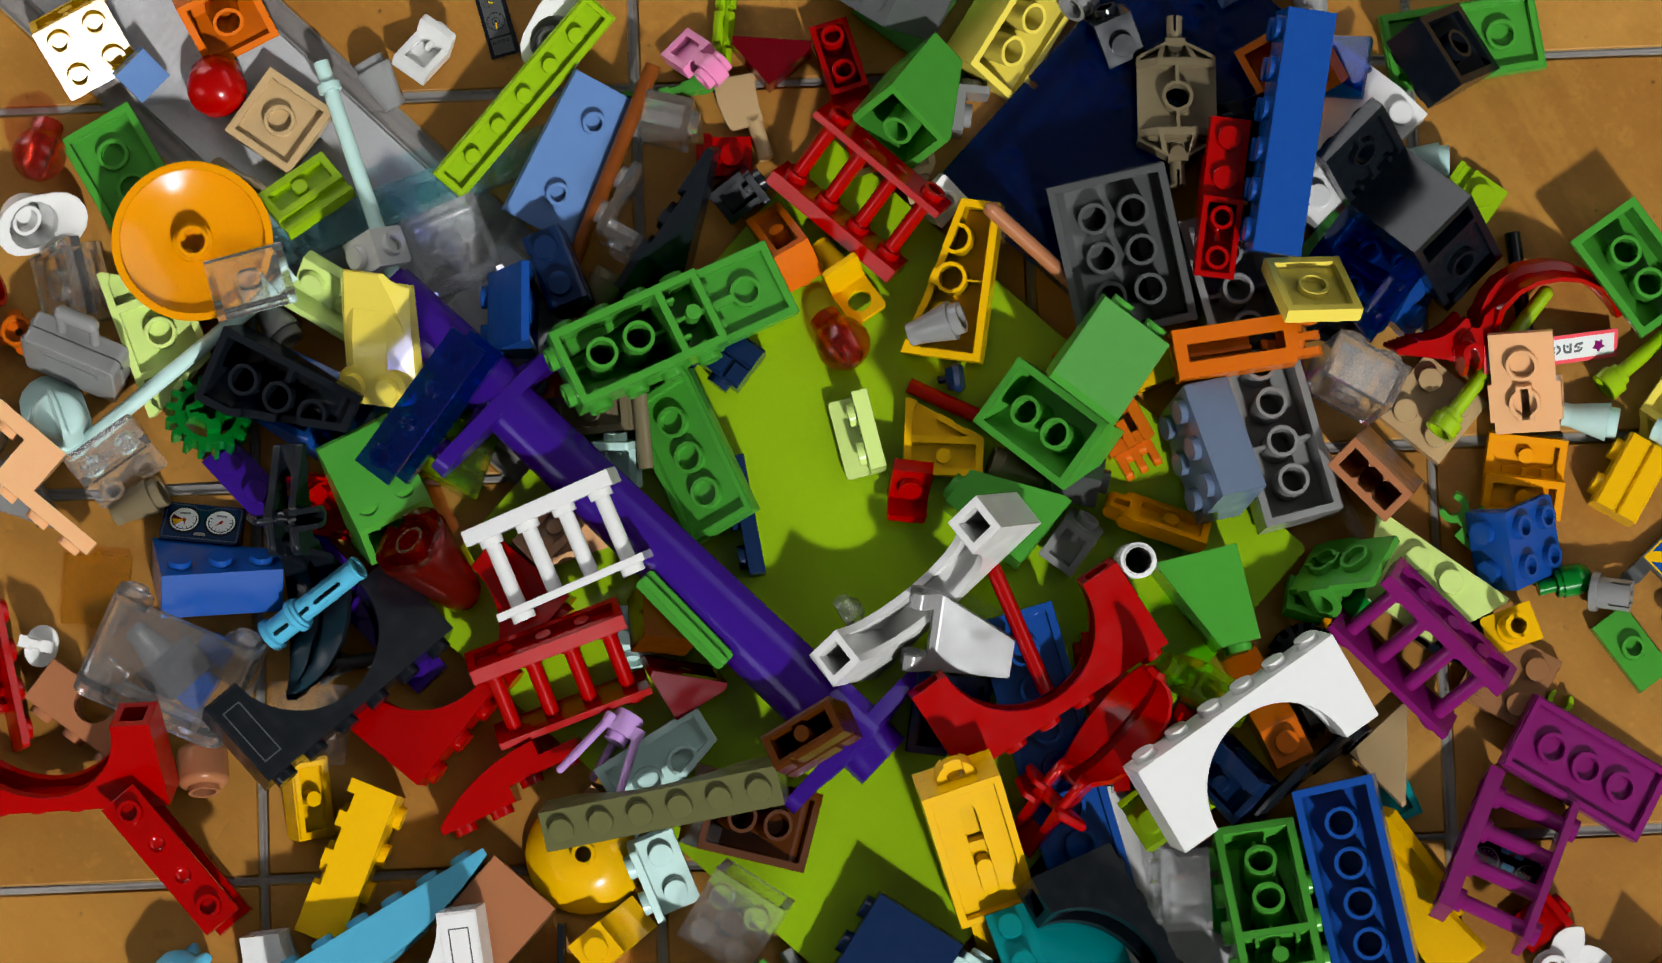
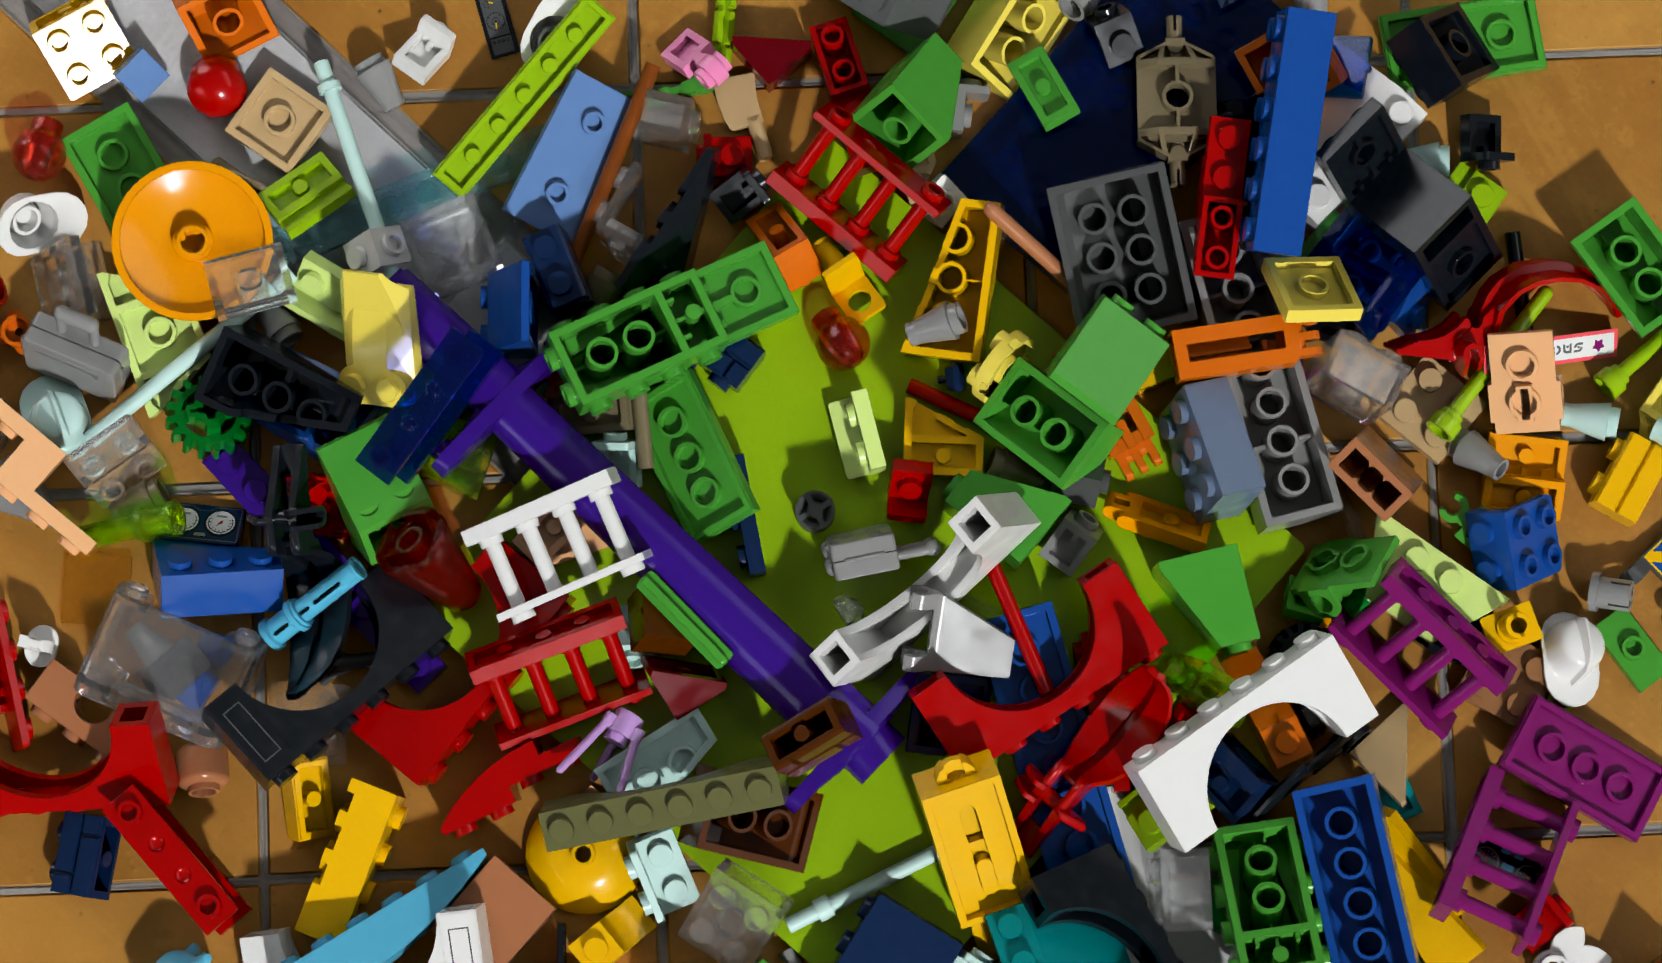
(85, 856): none -> dark blue brick
(141, 525): none -> clear neon green pin
(817, 503): none -> dark grey wheel
(825, 907): none -> light aqua bar
(870, 551): none -> light grey piece
(1004, 351): none -> light yellow plate
(1043, 88): none -> bright green plate
(1147, 553): white piece -> none
(1475, 453): none -> light grey cone
(1482, 141): none -> black bracket
(1566, 581): green cylinder -> none
(1571, 658): none -> white piece

